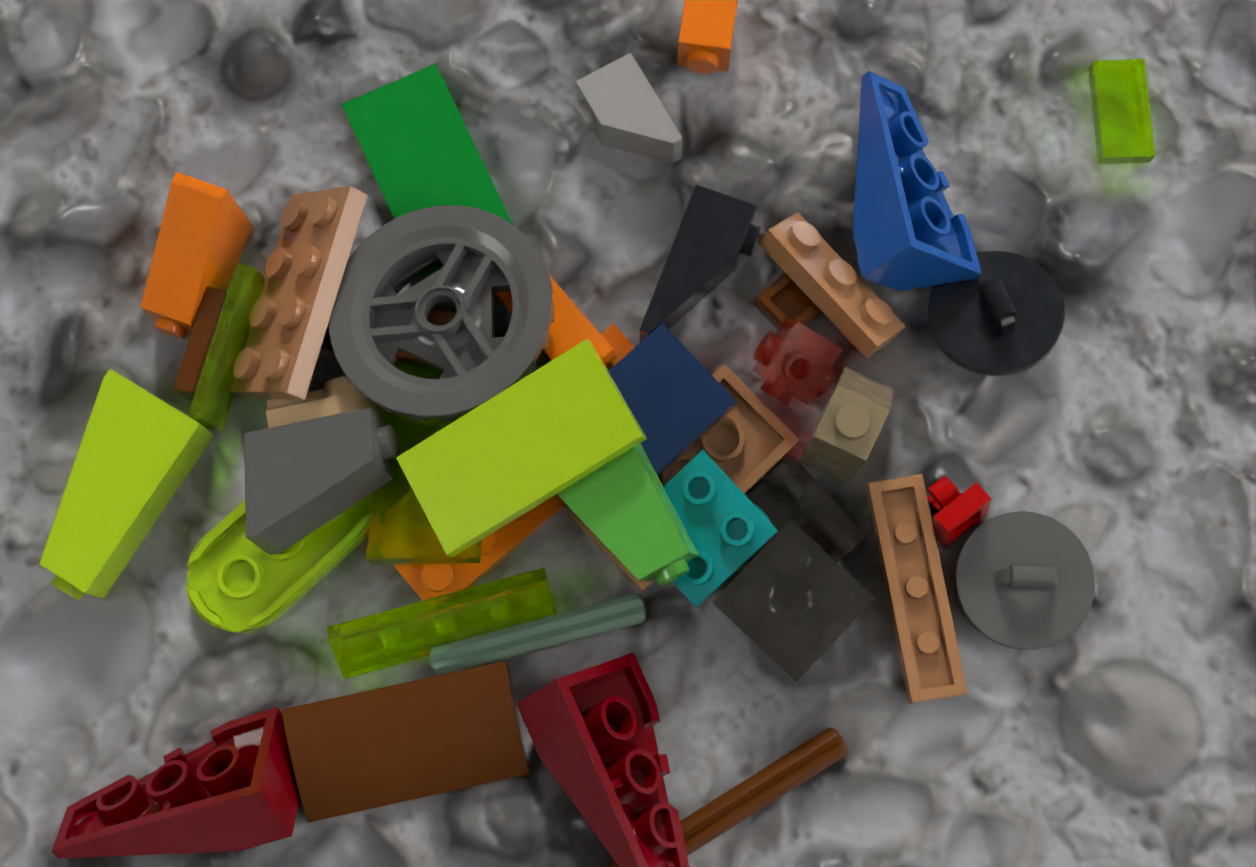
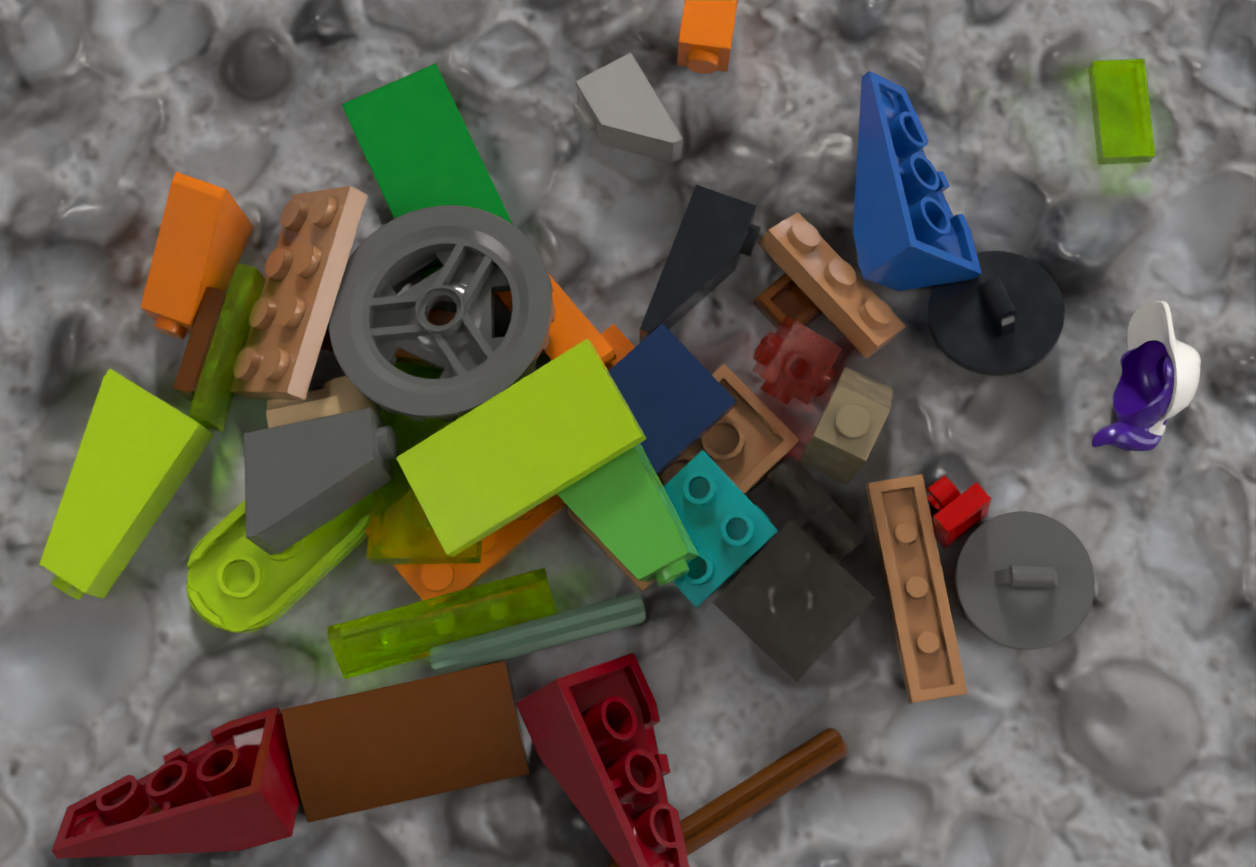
(1154, 383): none -> dark purple hair

